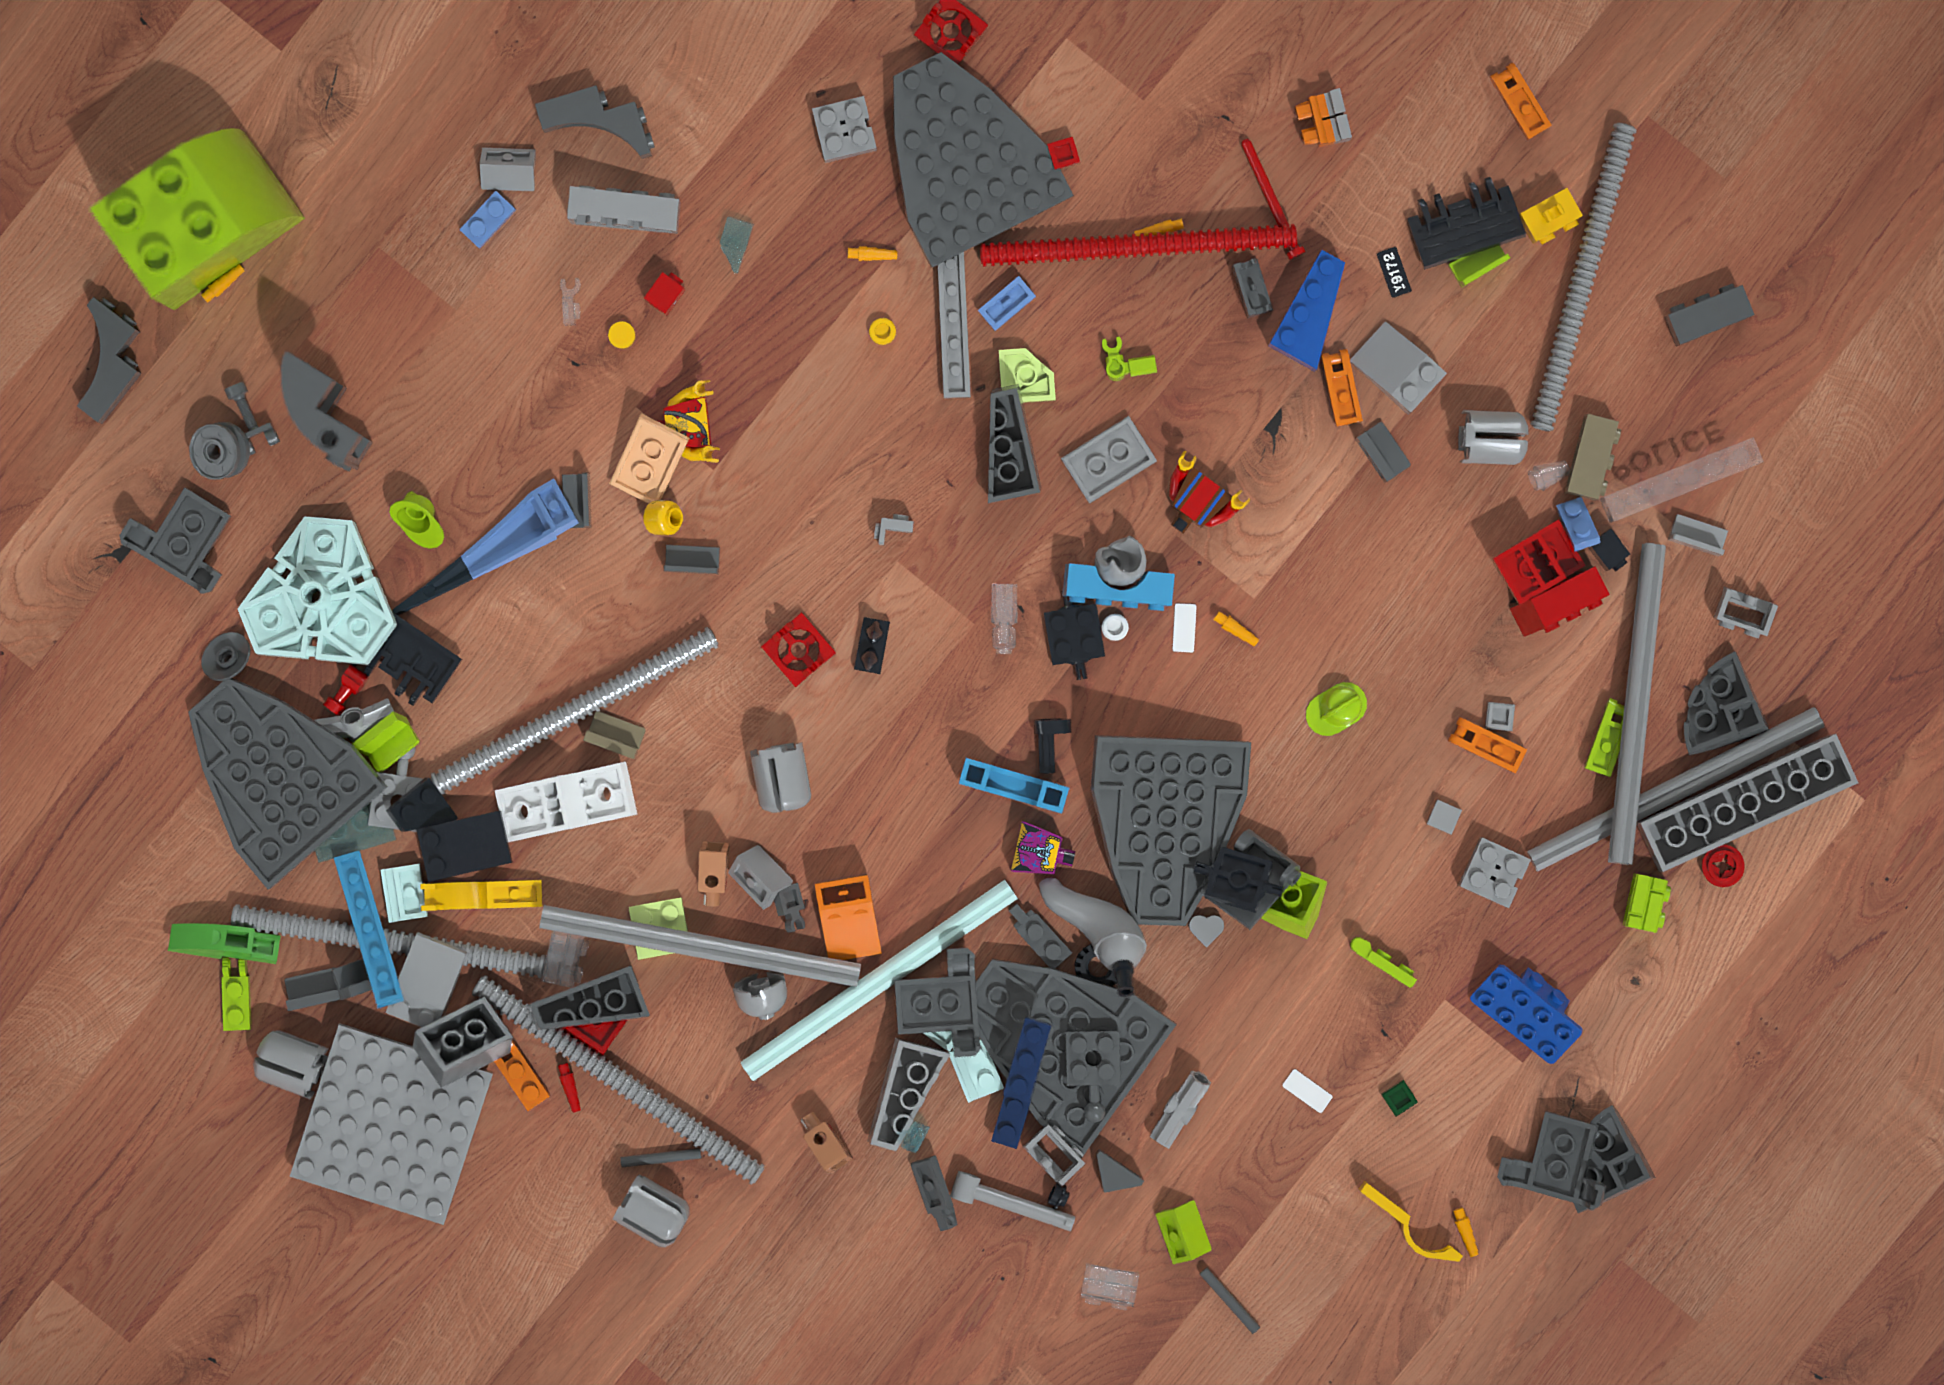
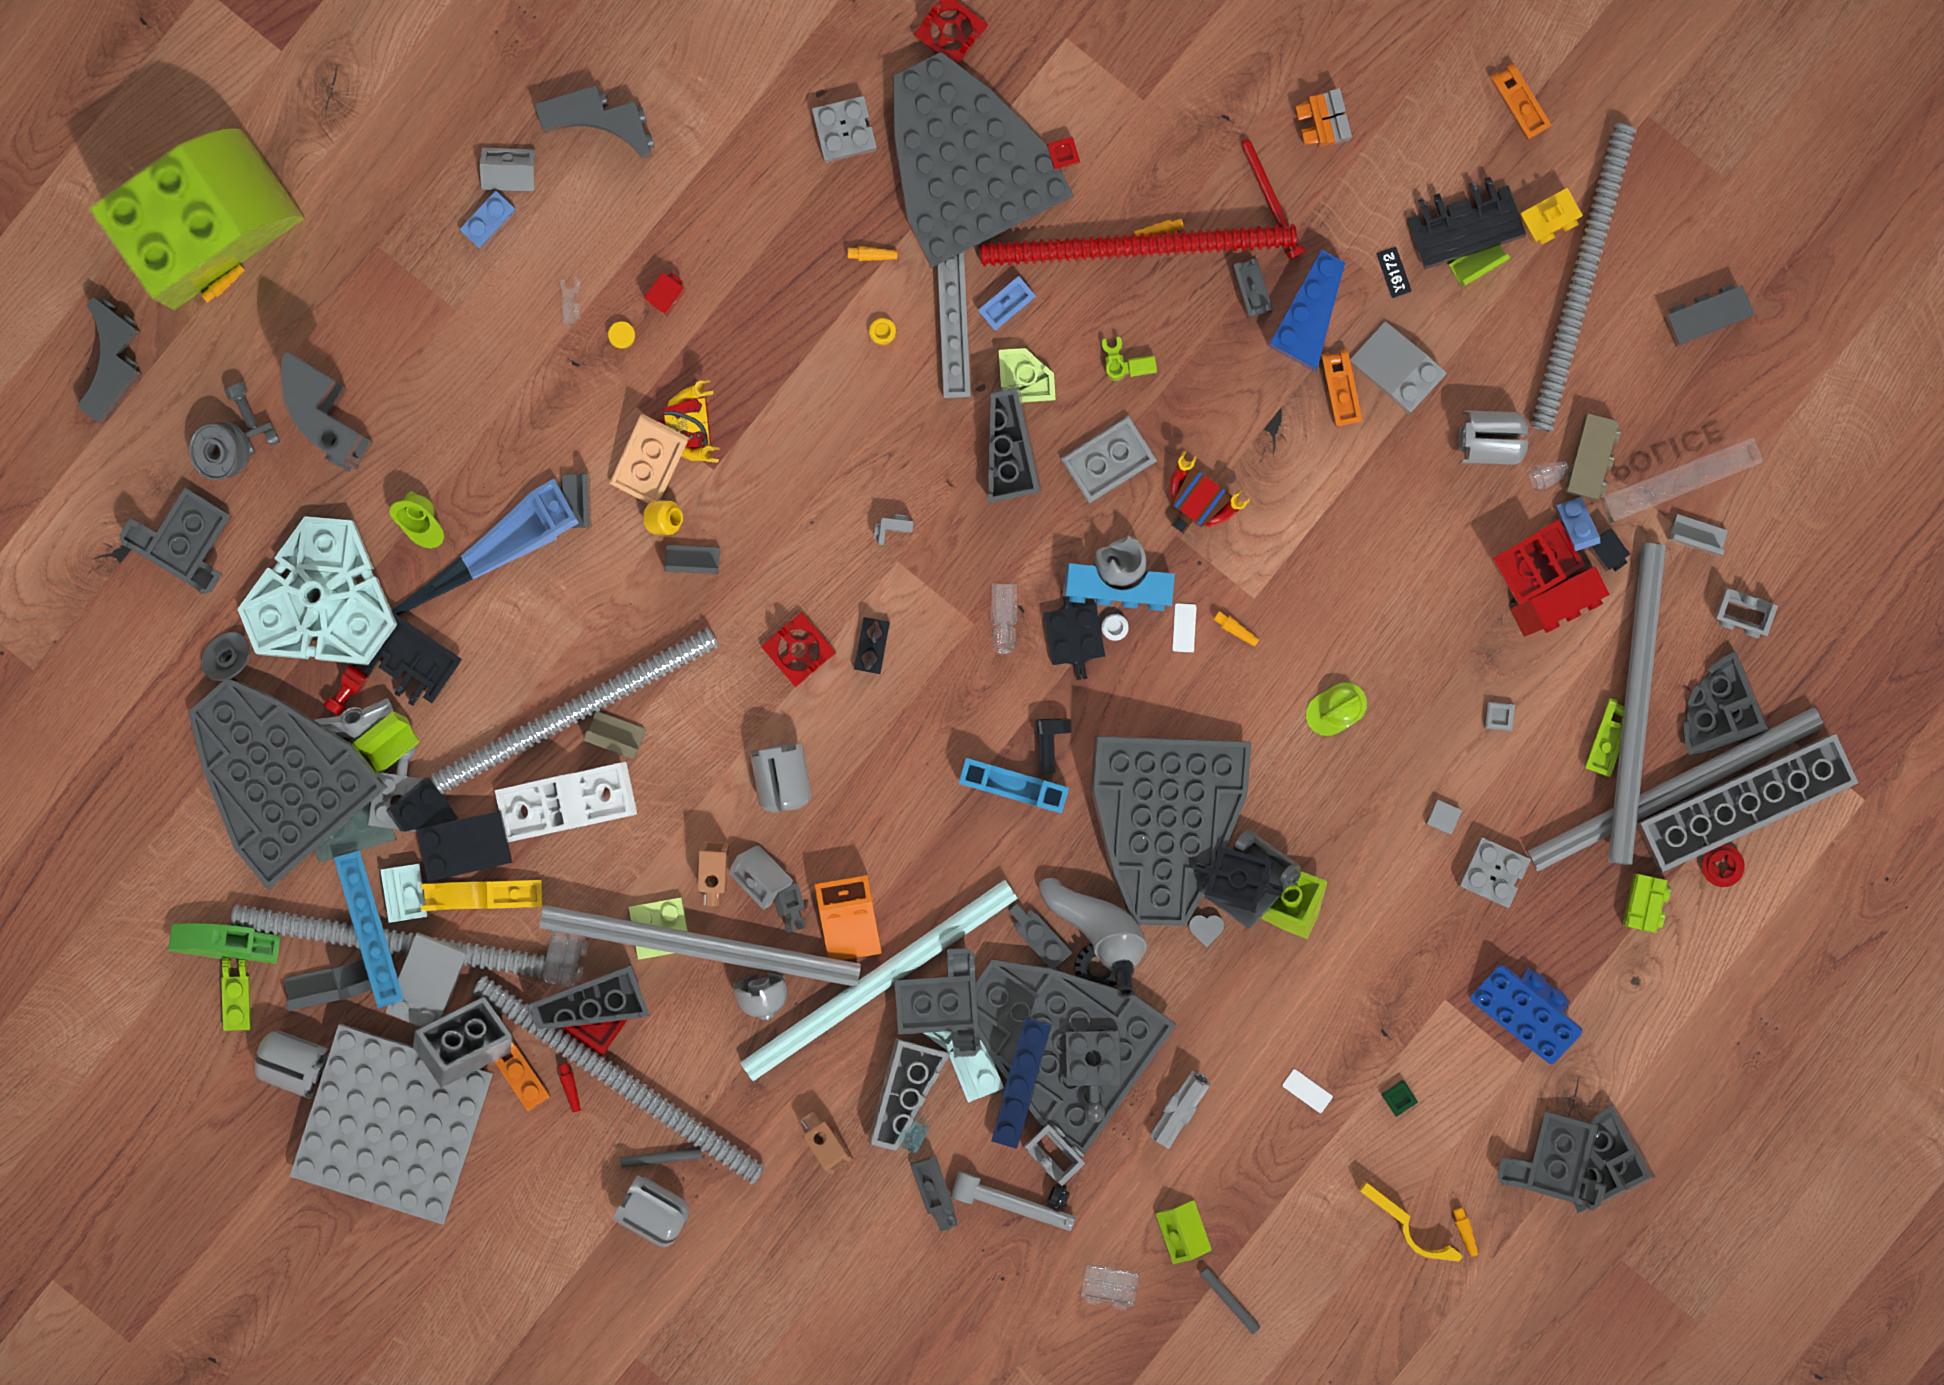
(623, 210): light grey wedge -> none
(735, 241): clear light blue slope -> none
(1039, 851): torso -> none
(1115, 1175): dark grey slope -> none
(1381, 960): lime hinge -> none
(1383, 452): dark grey panel -> none
(1488, 745): orange plate -> none

